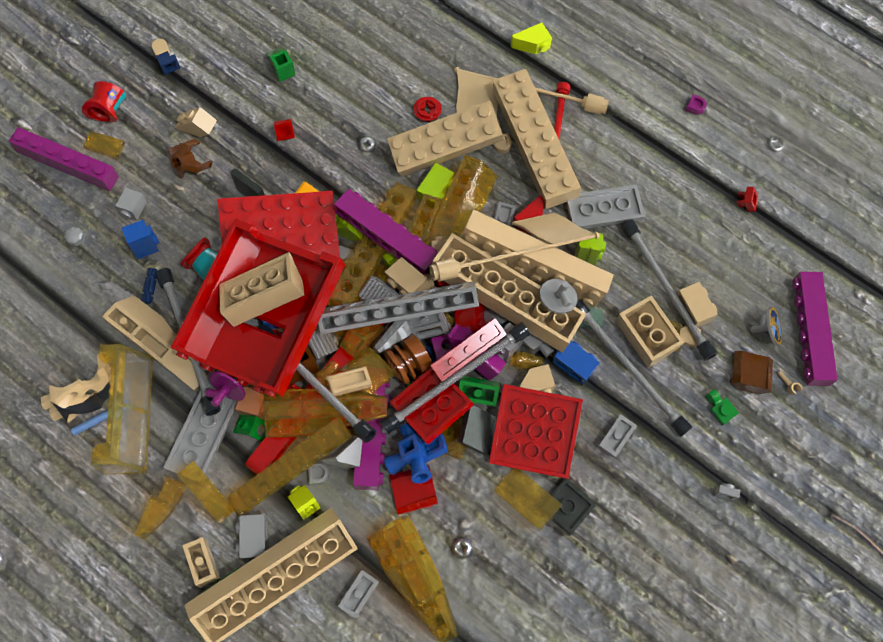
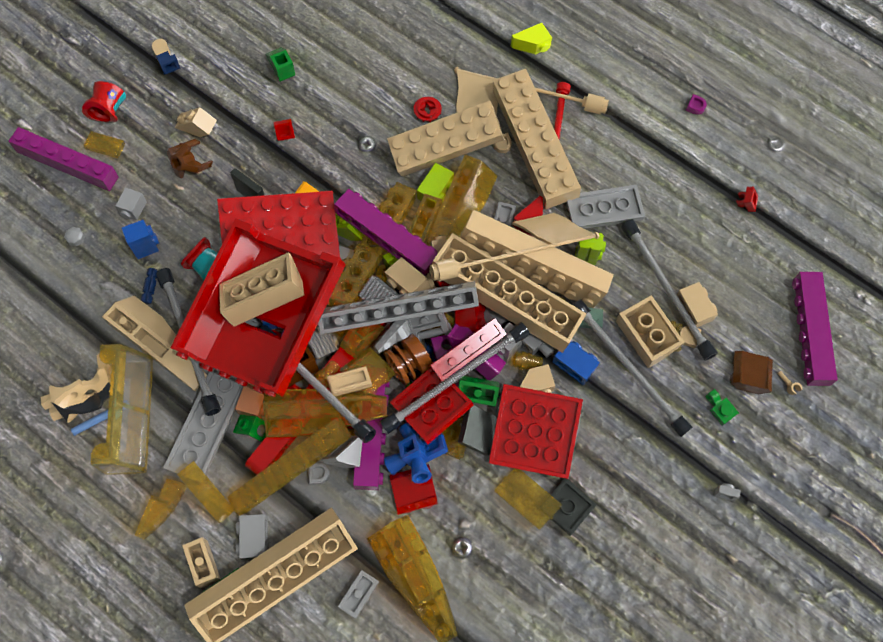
(225, 387): magenta shield -> none
(303, 501): neon yellow slope -> none
(558, 296): light grey shield -> none
(617, 436): light grey plate -> none
(770, 323): shield -> none

